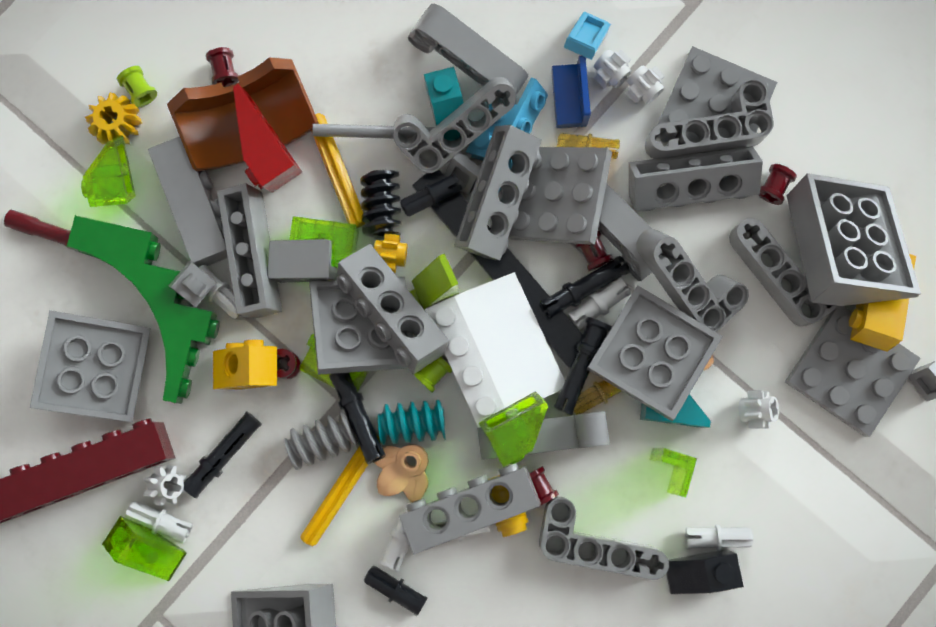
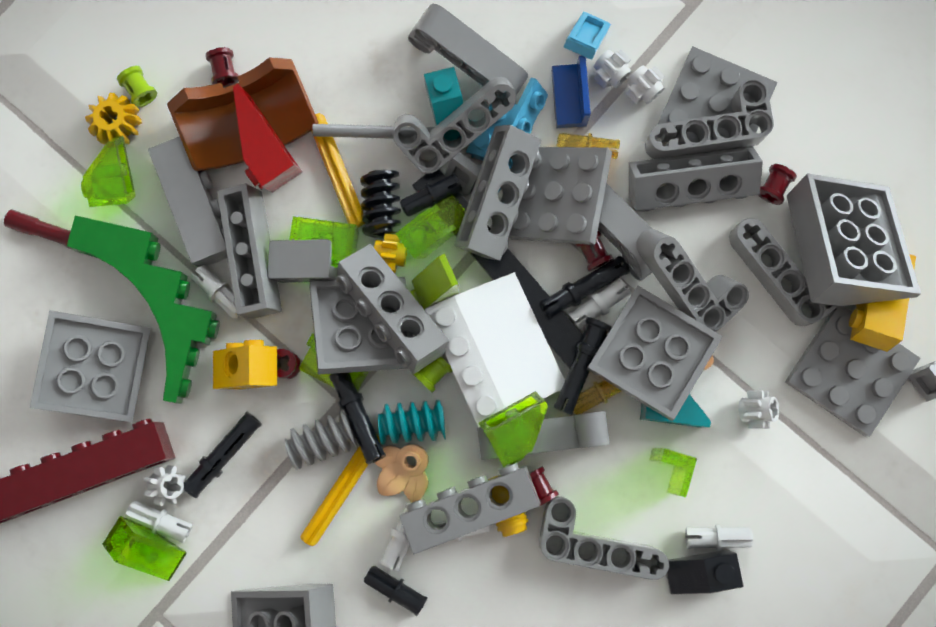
(192, 284): light grey tile -> none
(432, 228): none -> clear neon green slope

